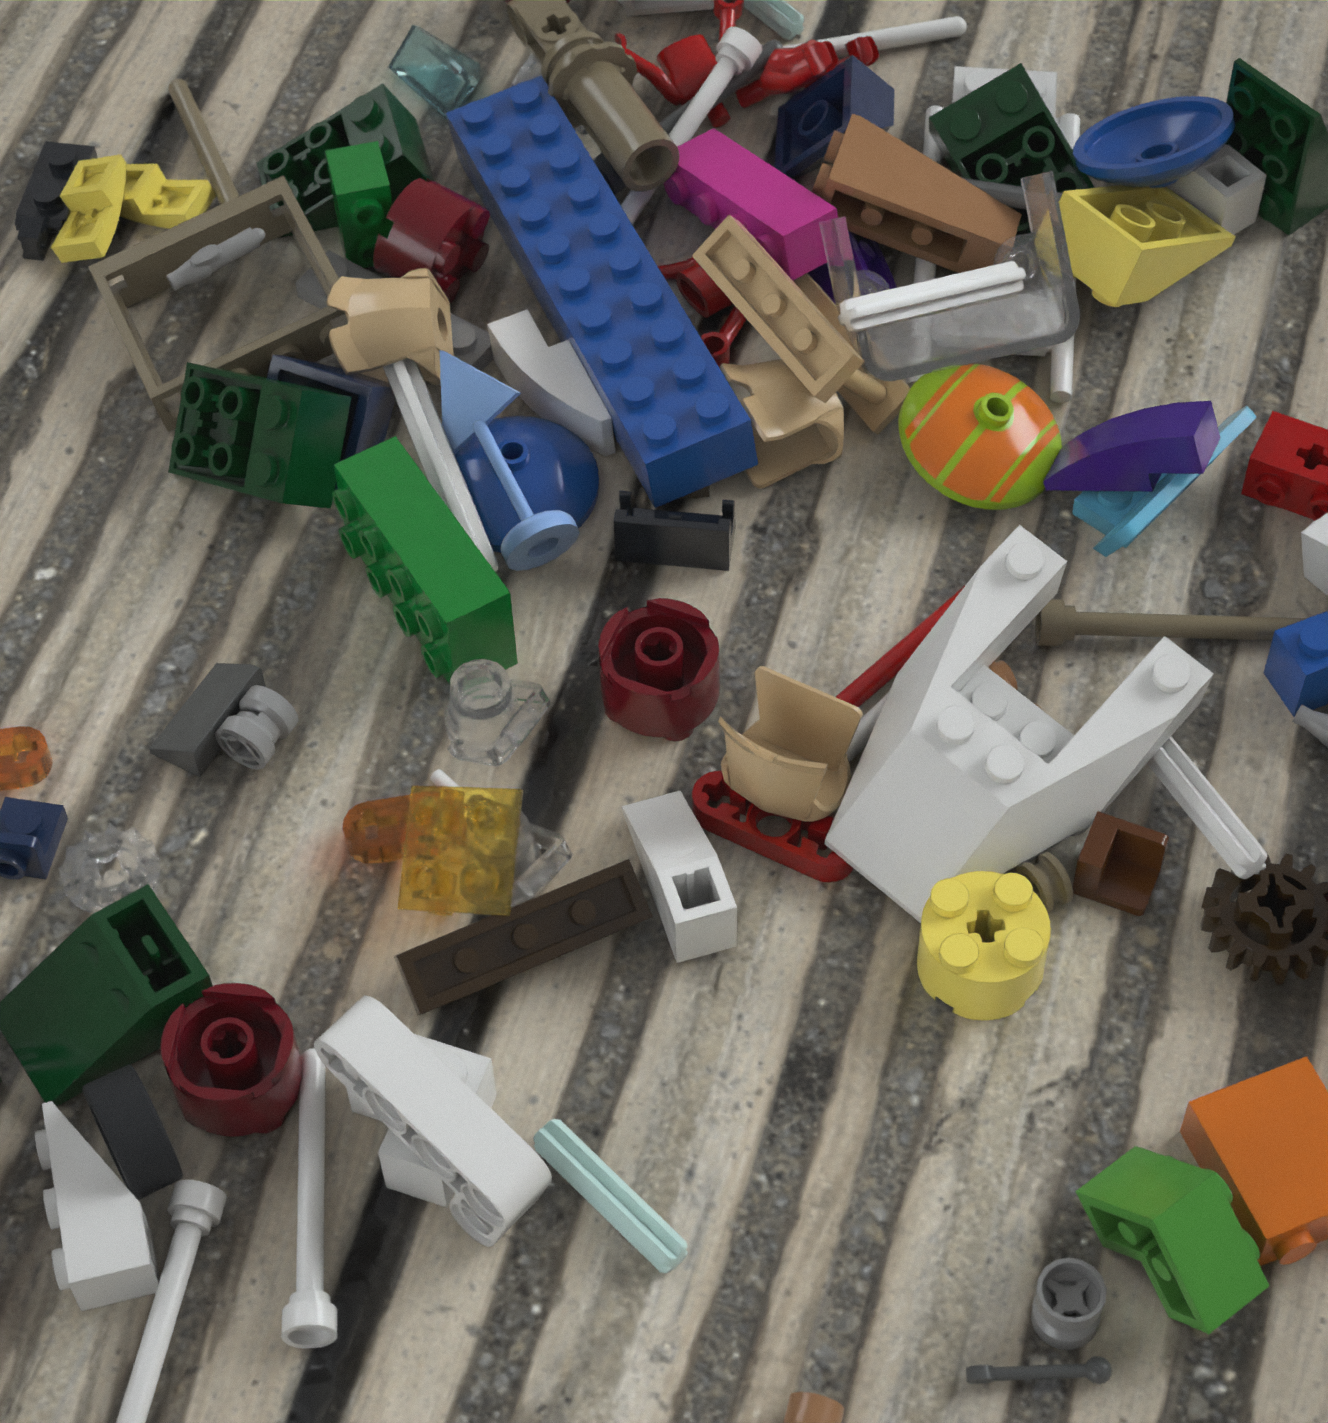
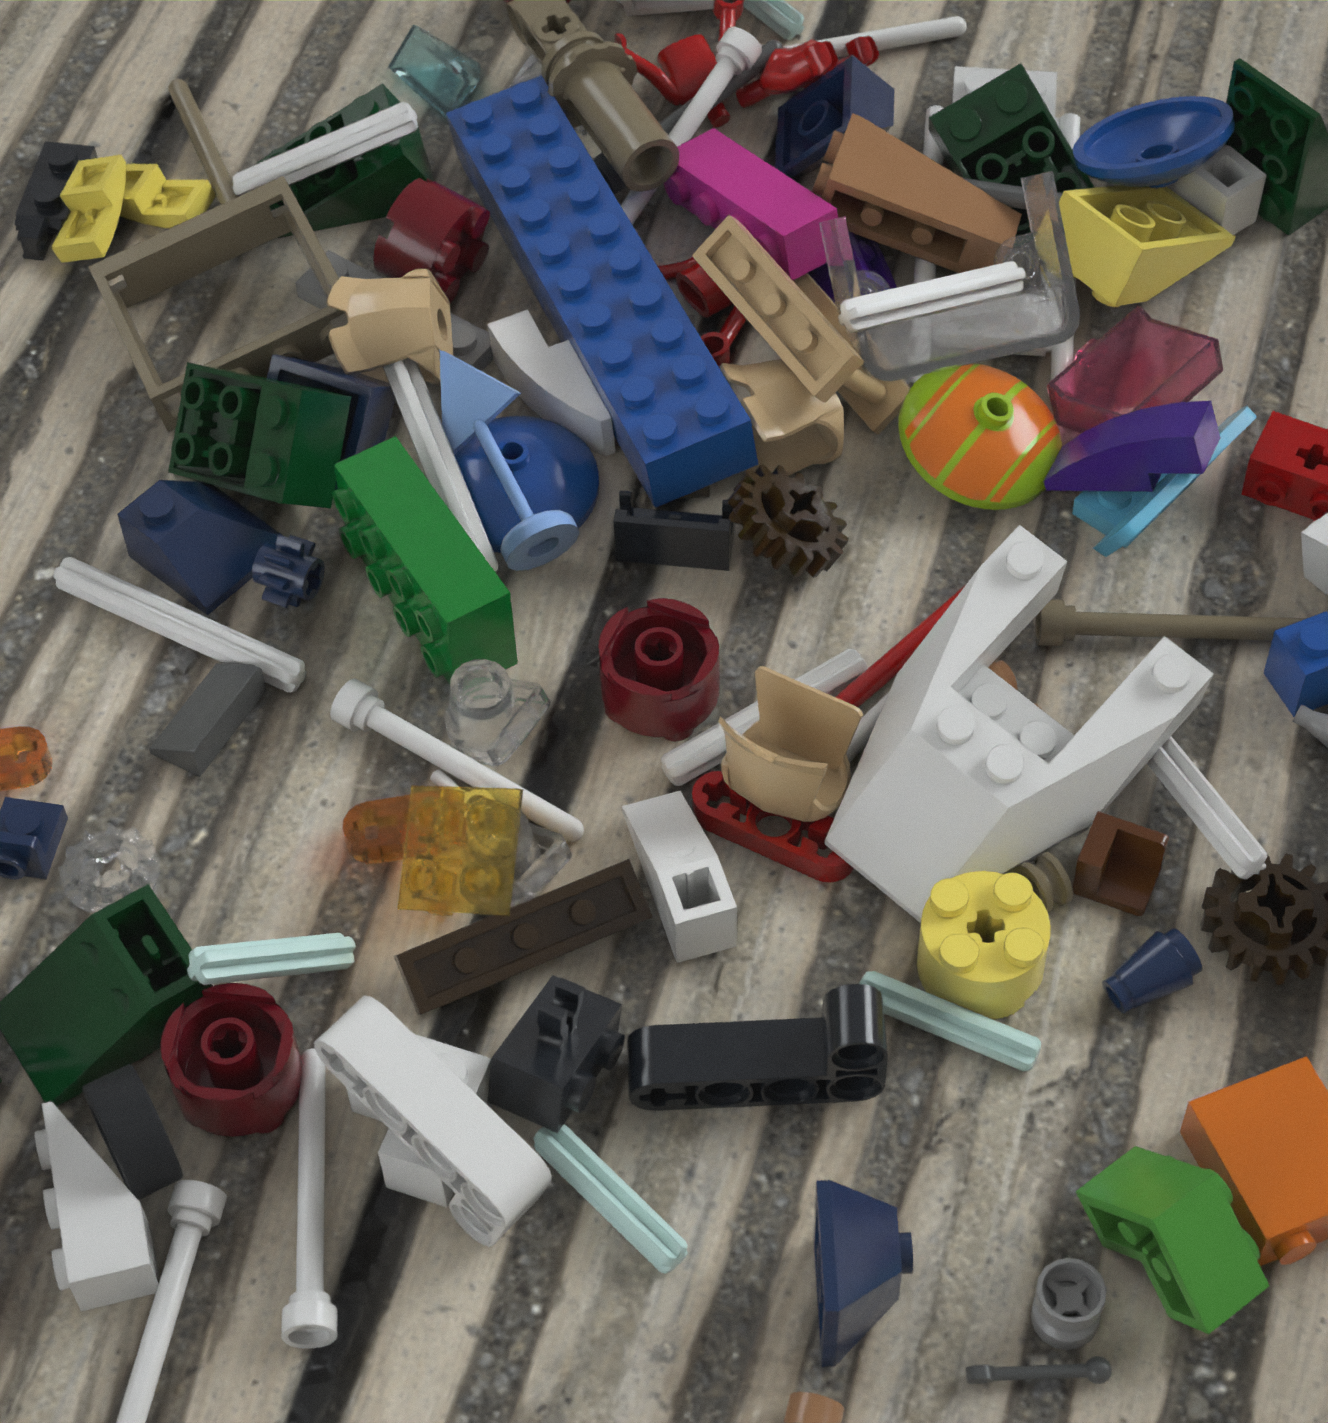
(178, 623): none -> white axle
(194, 539): none -> dark blue slope
(214, 257): light grey piece -> none
(256, 727): light grey wheel -> none
(270, 958): none -> light aqua axle
(288, 571): none -> dark blue gear
(331, 148): none -> white axle
(360, 199): green brick -> none
(360, 708): none -> white piece
(556, 1054): none -> black brick
(709, 747): none -> white axle
(764, 1060): none -> black beam
(787, 521): none -> dark brown gear
(856, 1265): none -> dark blue slope
(955, 1022): none -> light aqua axle
(1133, 369): none -> clear pink container
(1153, 971): none -> dark blue cone

